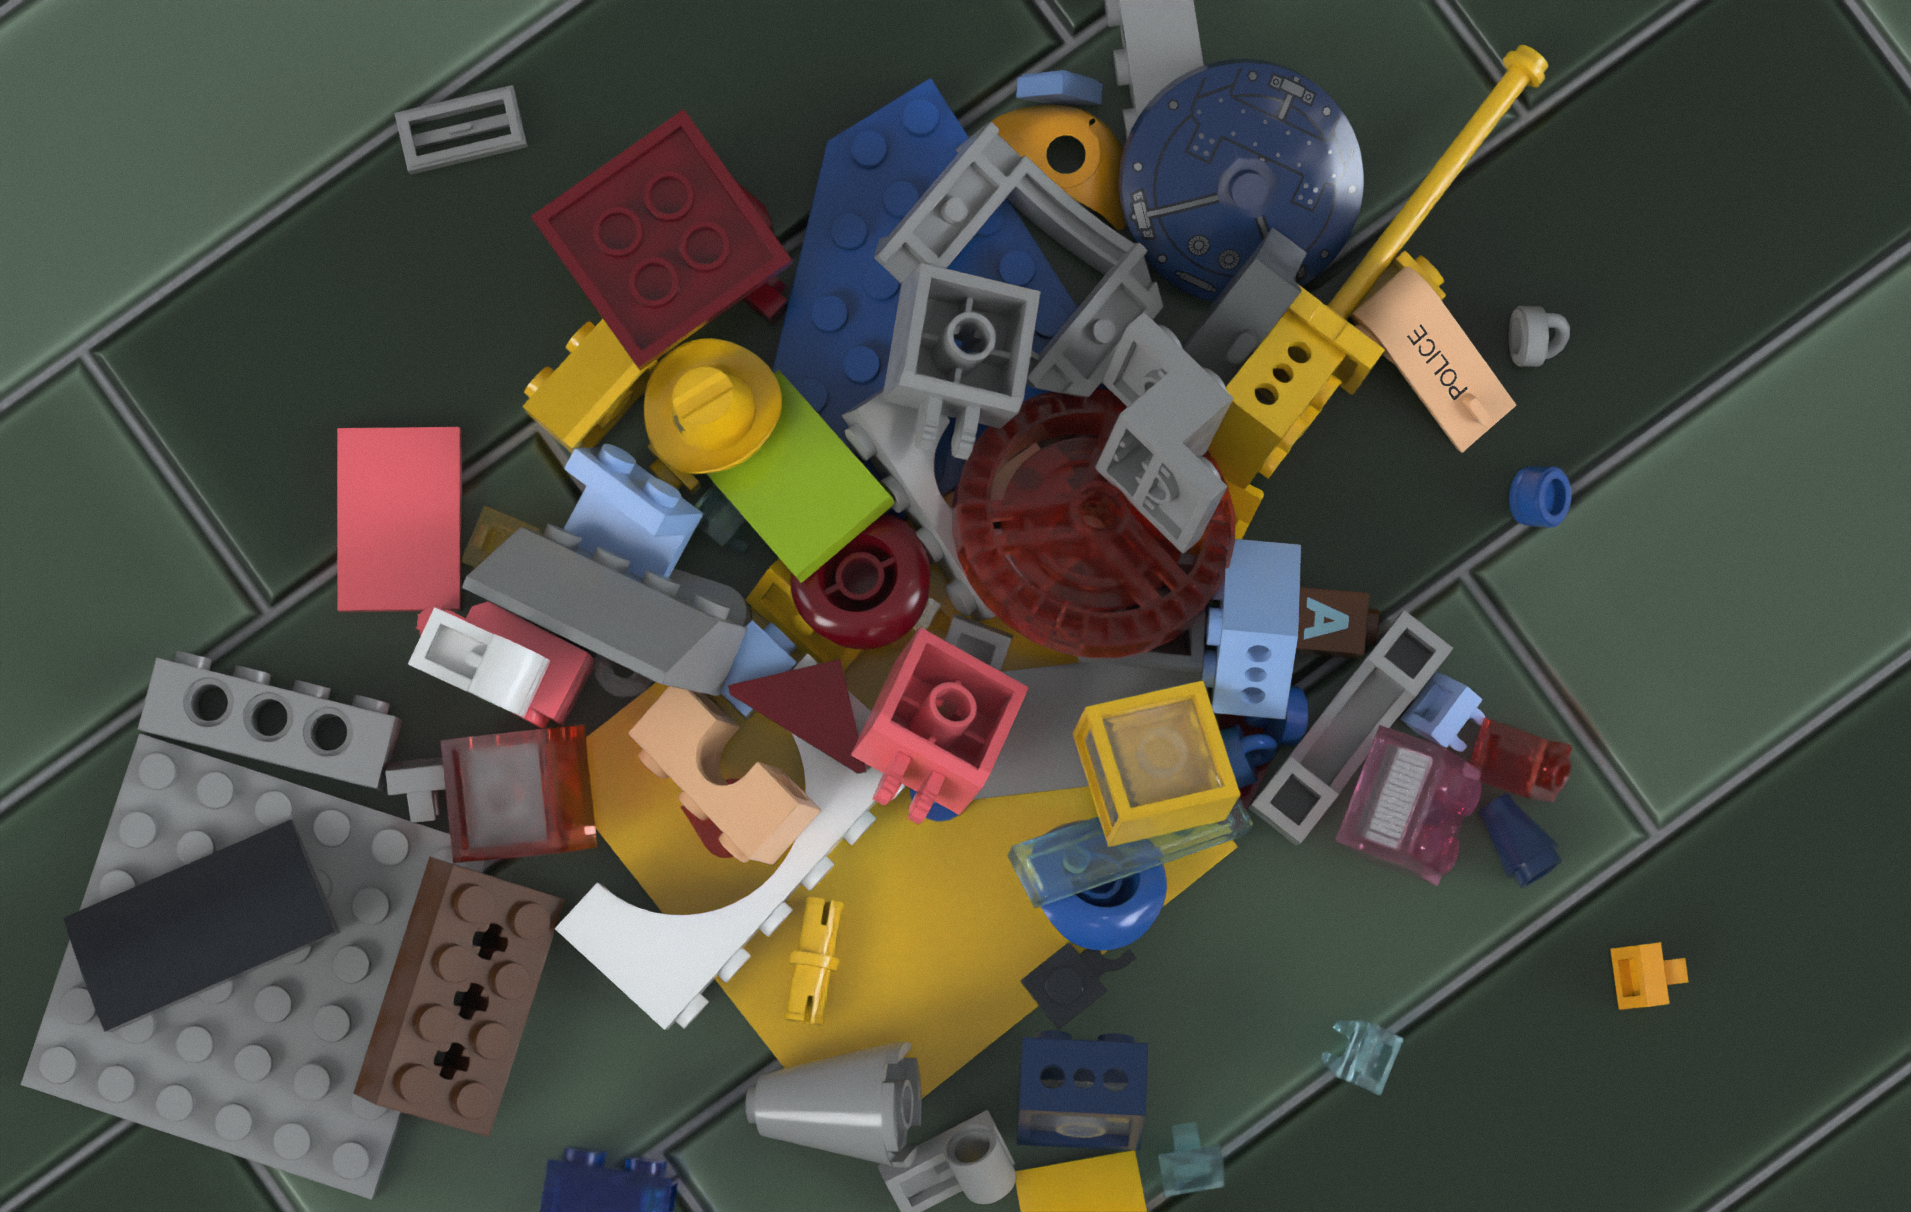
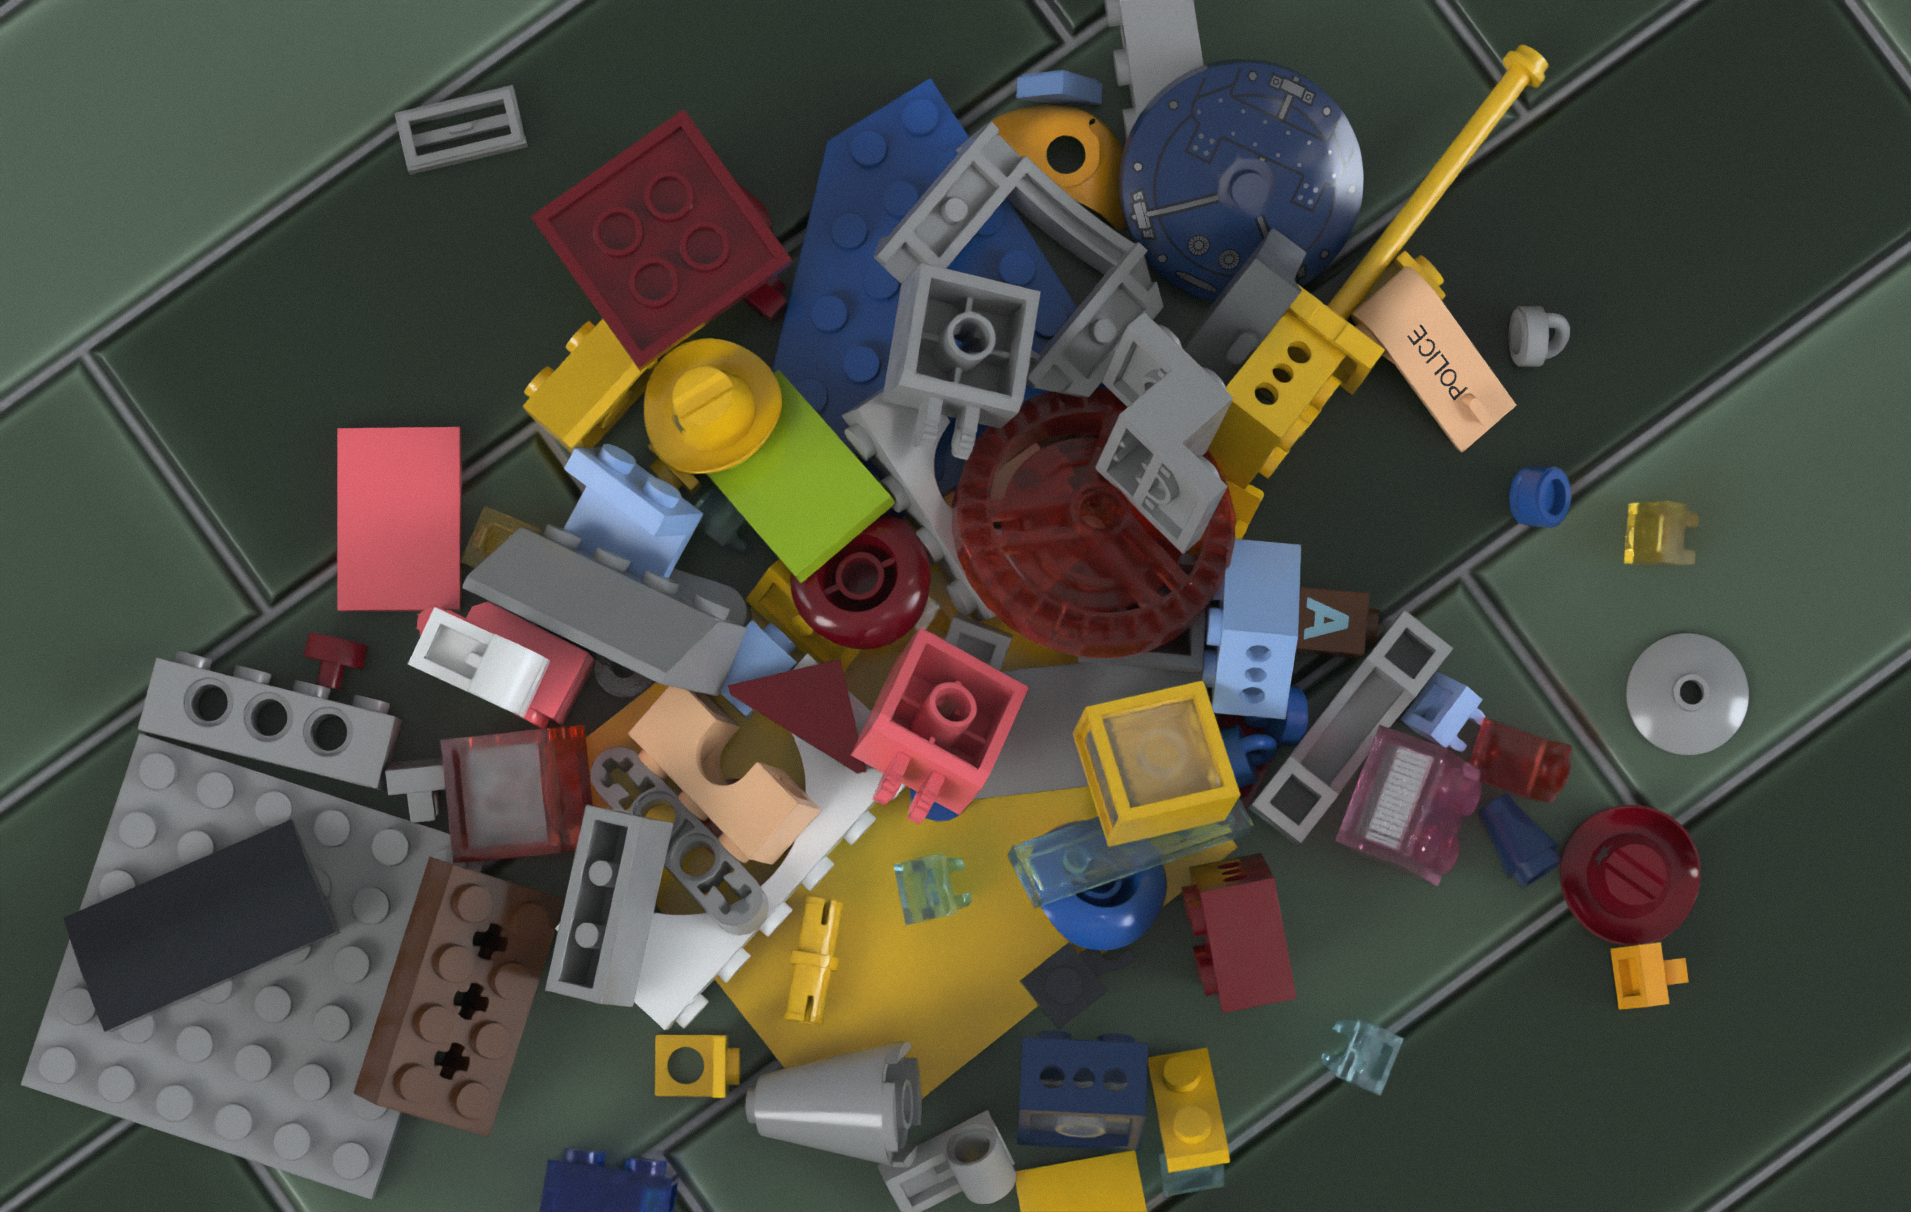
(334, 657): none -> dark red tile
(609, 906): none -> light grey brick
(686, 835): none -> light grey beam
(720, 1066): none -> yellow bracket
(927, 888): none -> clear light blue tile
(1188, 1110): none -> yellow plate
(1242, 933): none -> dark red piece
(1630, 874): none -> dark red hat
(1656, 701): none -> light grey dish
(1657, 534): none -> clear yellow tile

